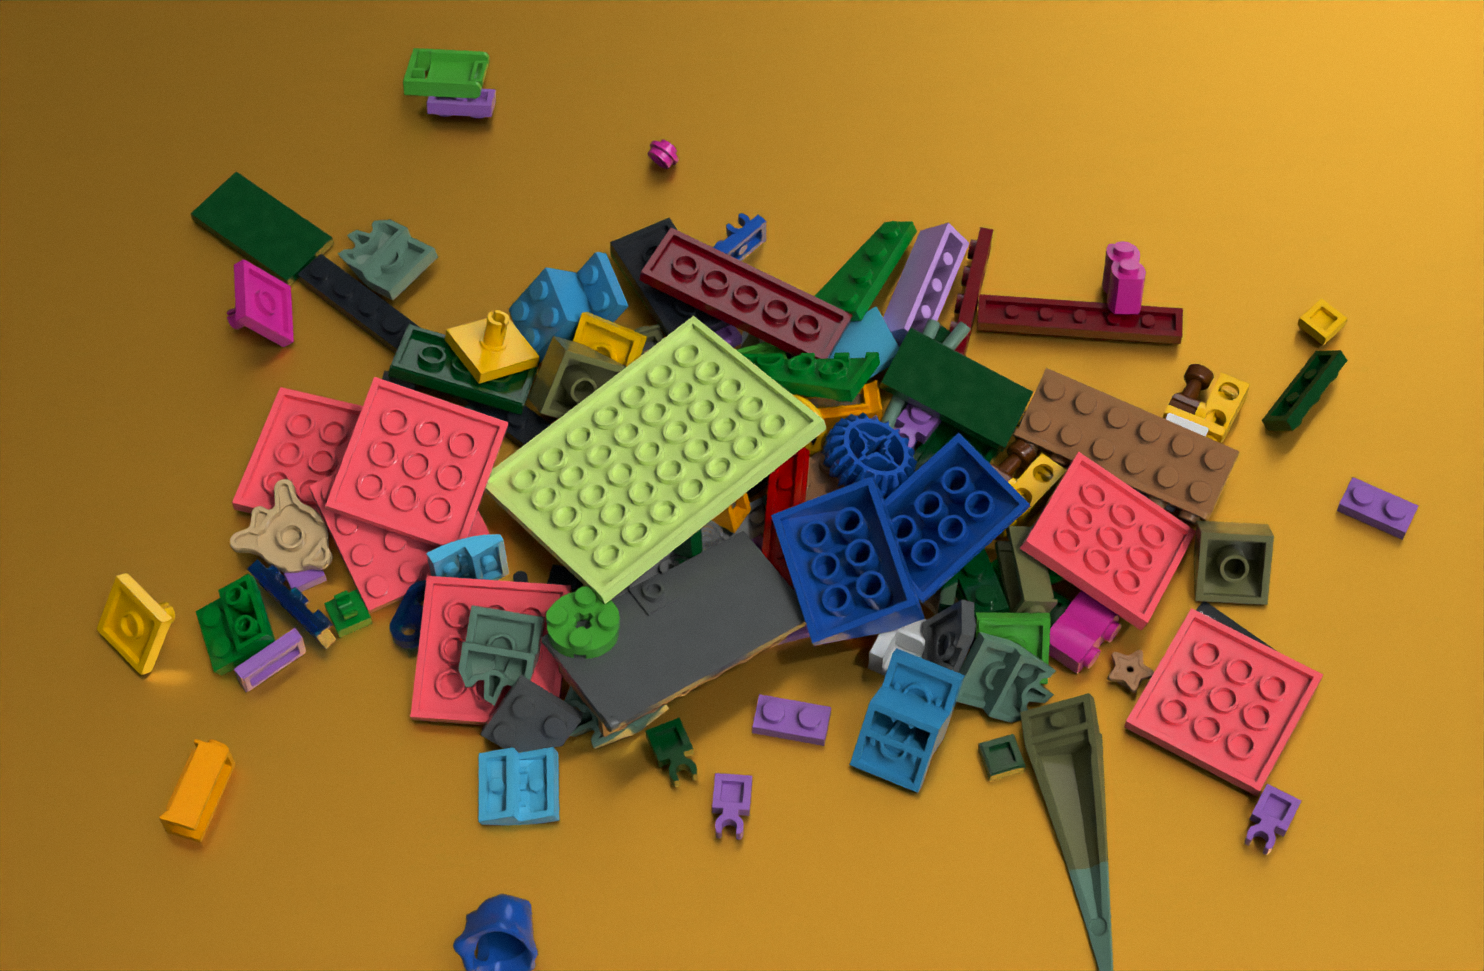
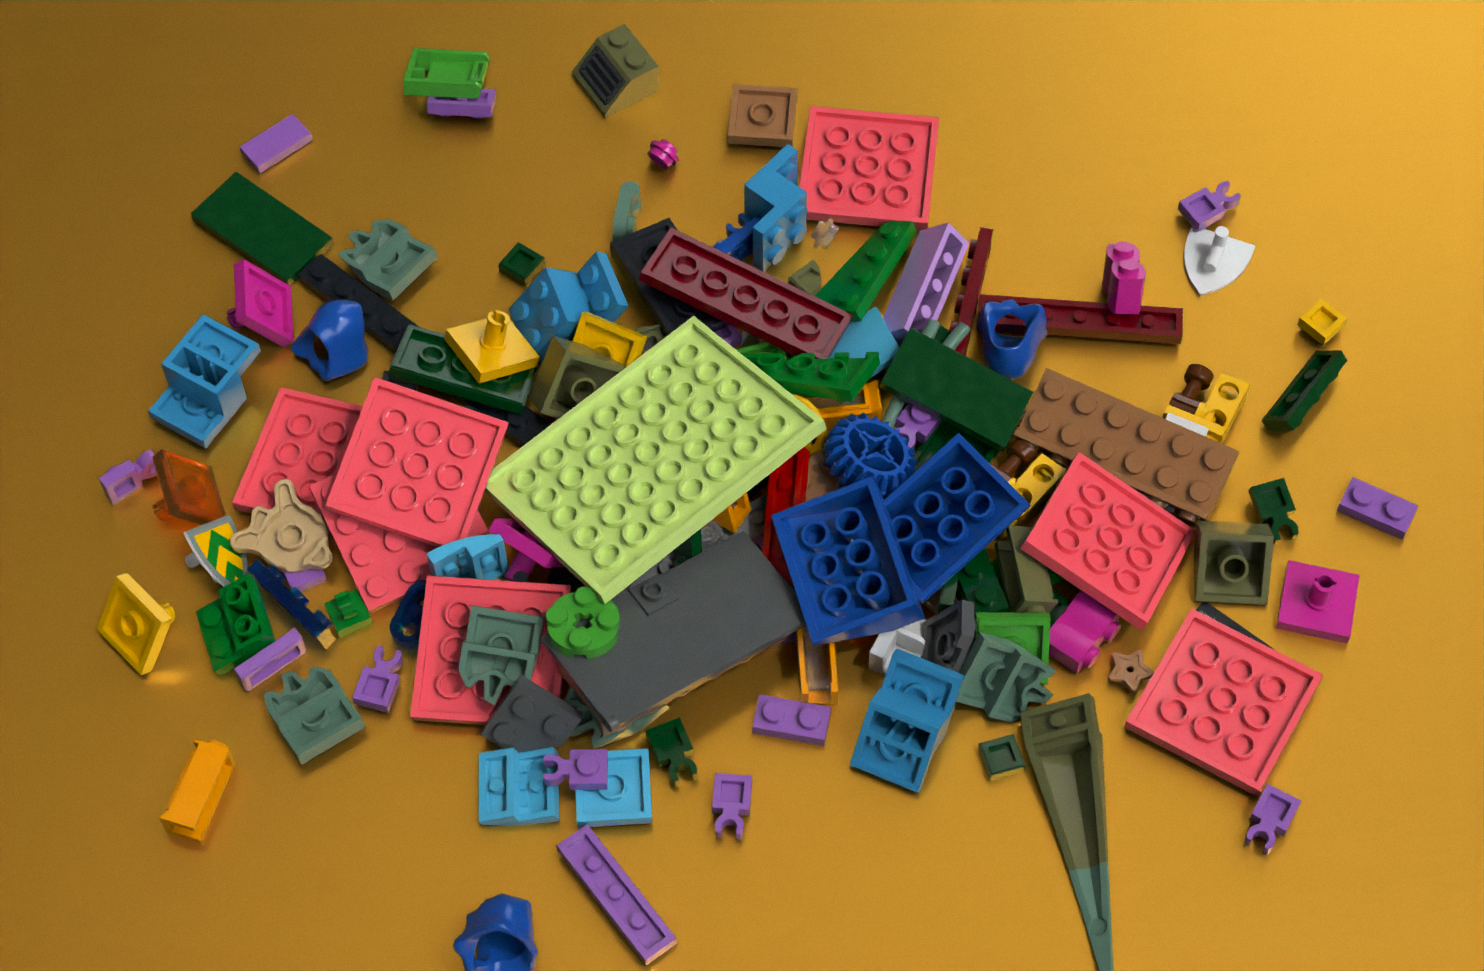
(127, 477): none -> medium lavender plate
(187, 489): none -> clear orange tile
(204, 381): none -> dark azure bracket
(213, 551): none -> shield
(276, 143): none -> medium lavender tile
(312, 713): none -> sand green plate
(342, 332): none -> blue piece
(378, 684): none -> medium lavender plate
(521, 264): none -> dark green tile
(528, 547): none -> dark pink tile
(584, 770): none -> medium lavender plate
(616, 894): none -> medium lavender plate
(617, 71): none -> olive slope
(627, 207): none -> sand green plate
(627, 795): none -> medium azure plate
(762, 115): none -> medium nougat plate
(781, 205): none -> dark azure bracket
(807, 278): none -> olive tile
(816, 670): none -> window
(824, 233): none -> clear plate
(868, 166): none -> coral plate
(1011, 354): none -> blue piece
(1206, 208): none -> medium lavender plate
(1214, 259): none -> white shield
(1274, 504): none -> dark green plate
(1317, 601): none -> dark pink tile

